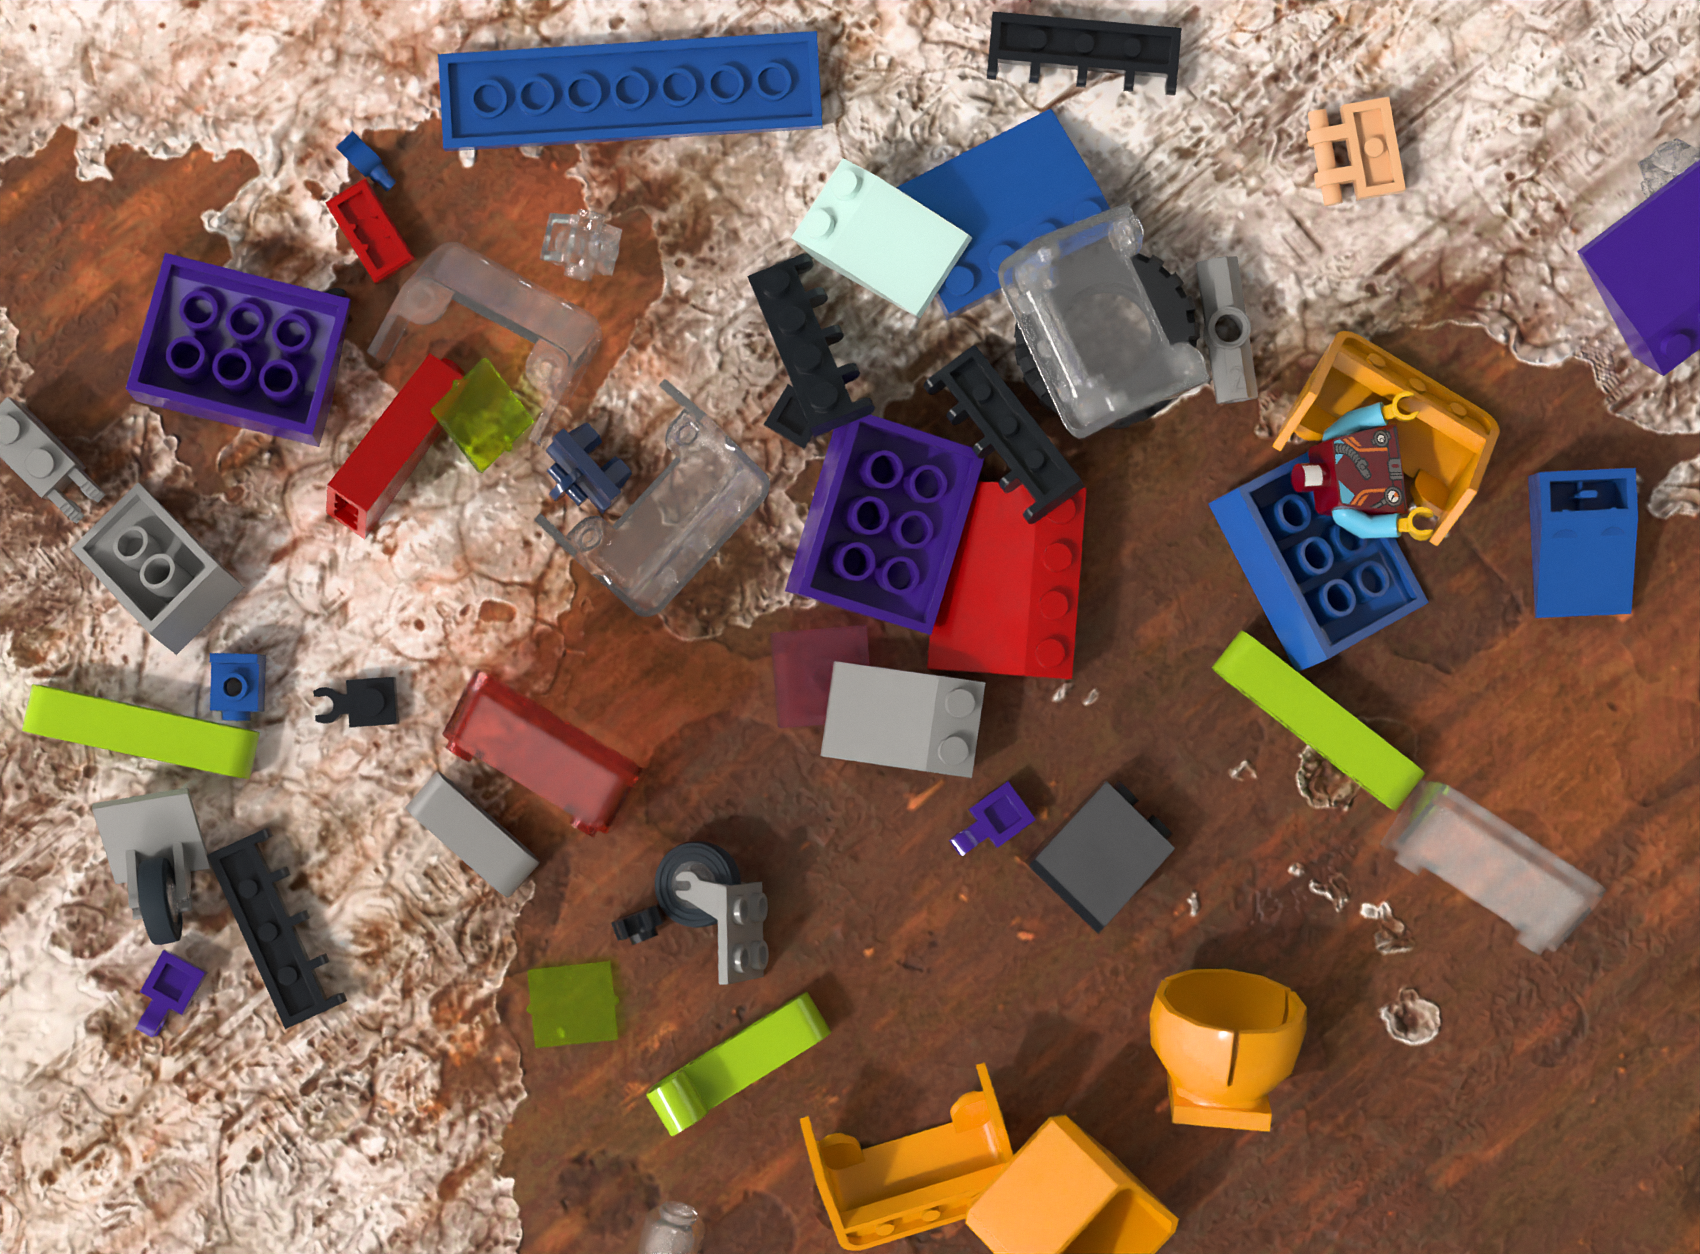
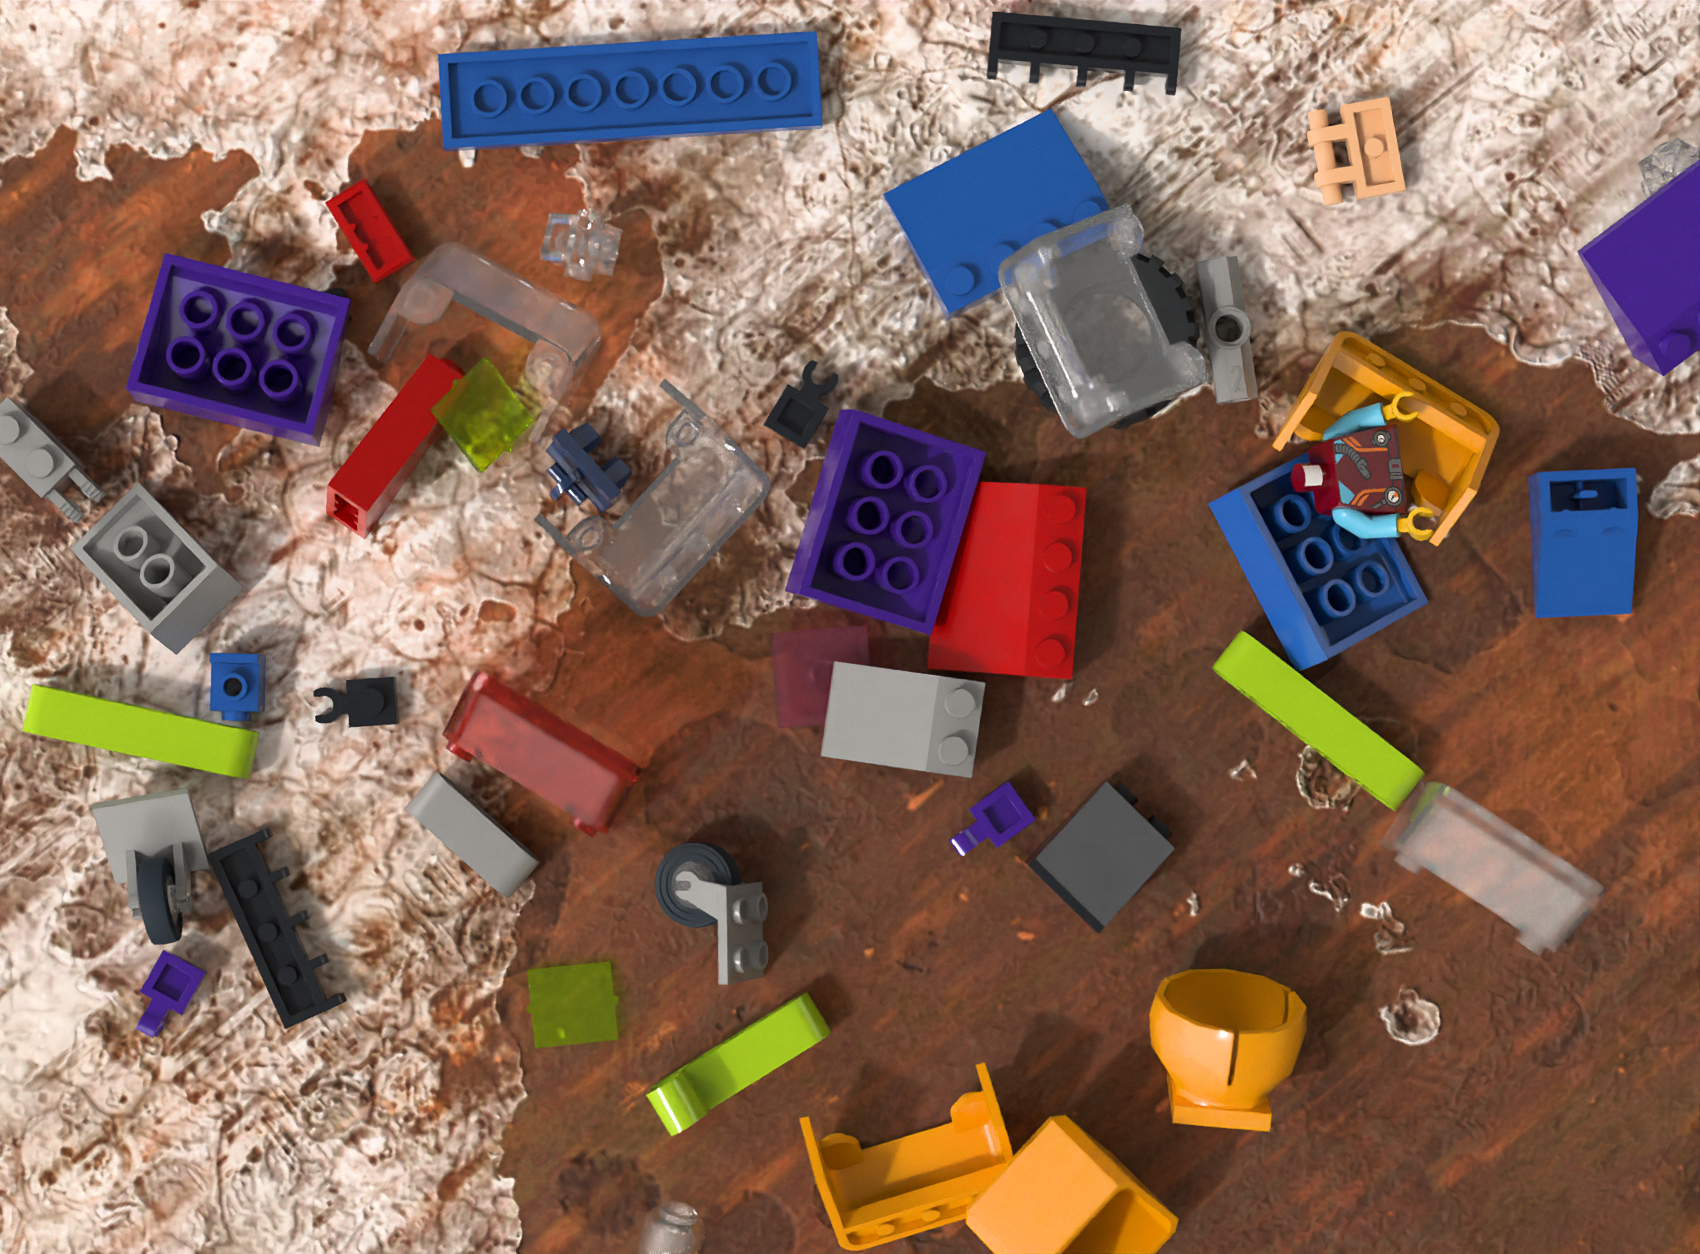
(365, 160): blue piece -> none
(639, 925): black plate -> none
(806, 347): black hinge -> none
(880, 238): light aqua slope -> none
(1007, 430): black hinge -> none

